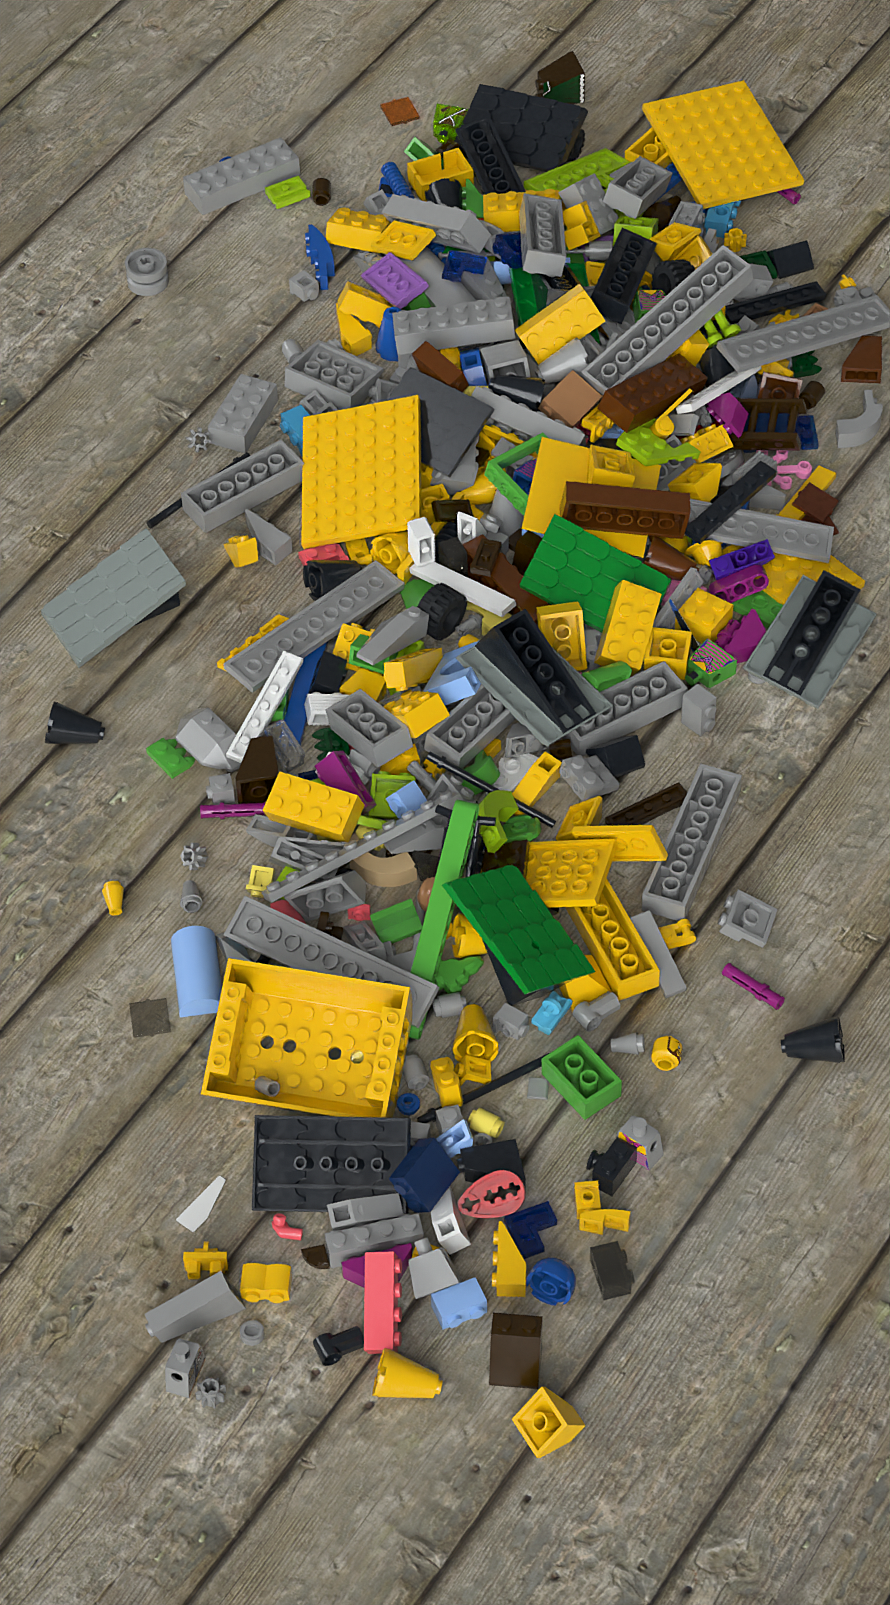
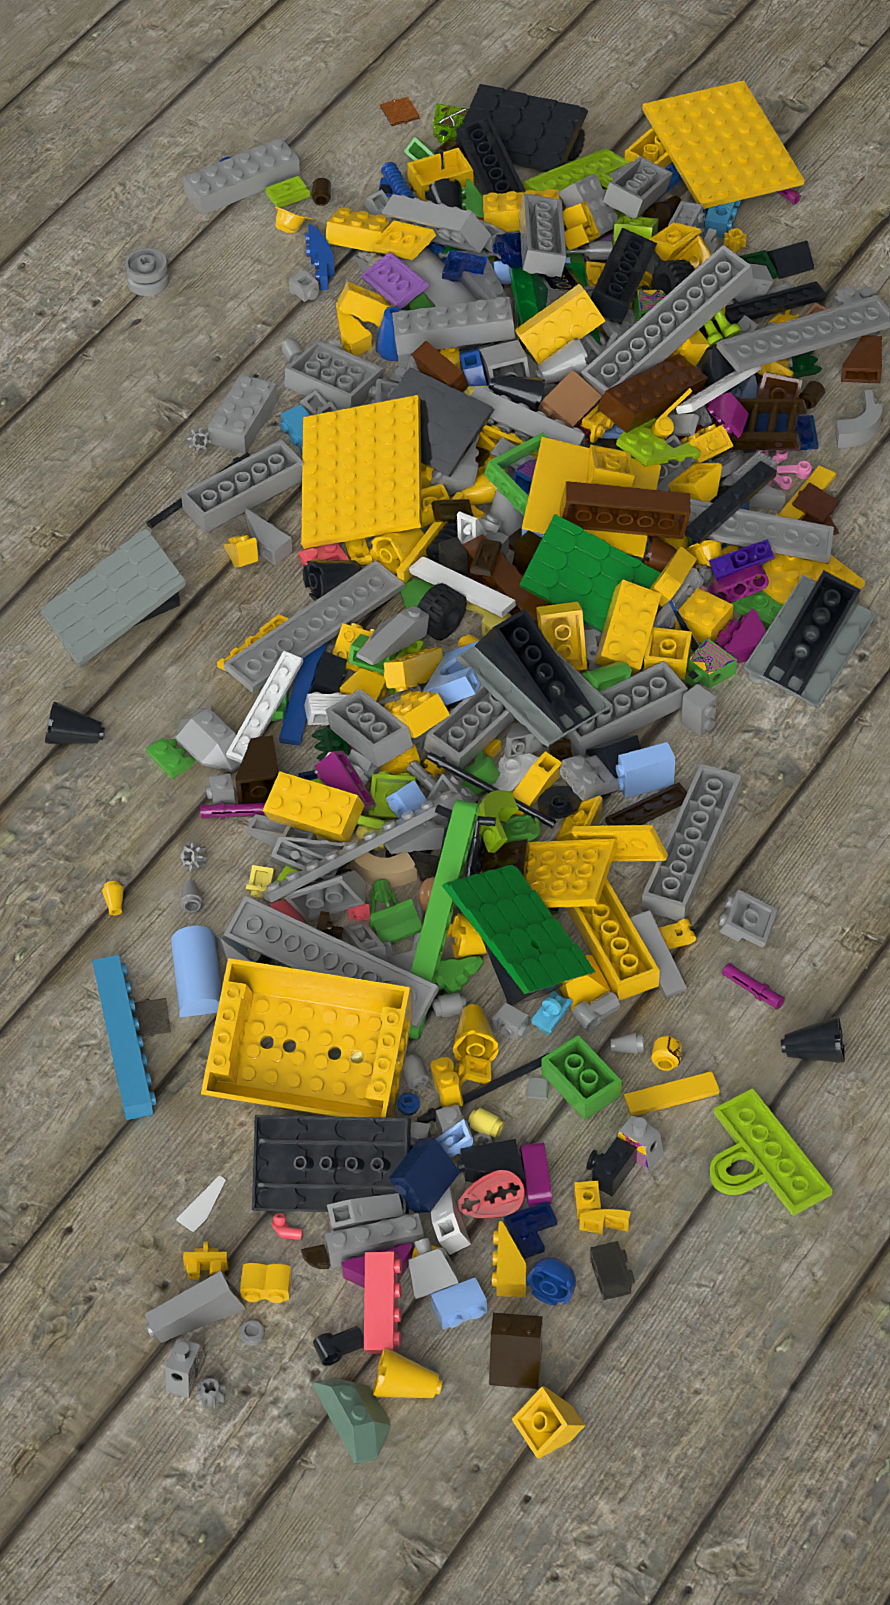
(122, 1037): none -> dark azure brick
(267, 1086): light grey hinge -> none
(286, 746): clear brick -> none
(288, 221): none -> yellow piece
(355, 1416): none -> sand green wedge
(382, 893): none -> bright green plant
(421, 541): white brick -> none
(469, 625): light grey pin -> none
(536, 1173): none -> magenta beam
(558, 802): none -> black dish
(562, 80): dark brown slope -> none
(646, 770): none -> light blue brick
(671, 1094): none -> yellow tile
(673, 575): none -> yellow slope
(770, 1150): none -> lime plate
(846, 282): yellow plate -> none

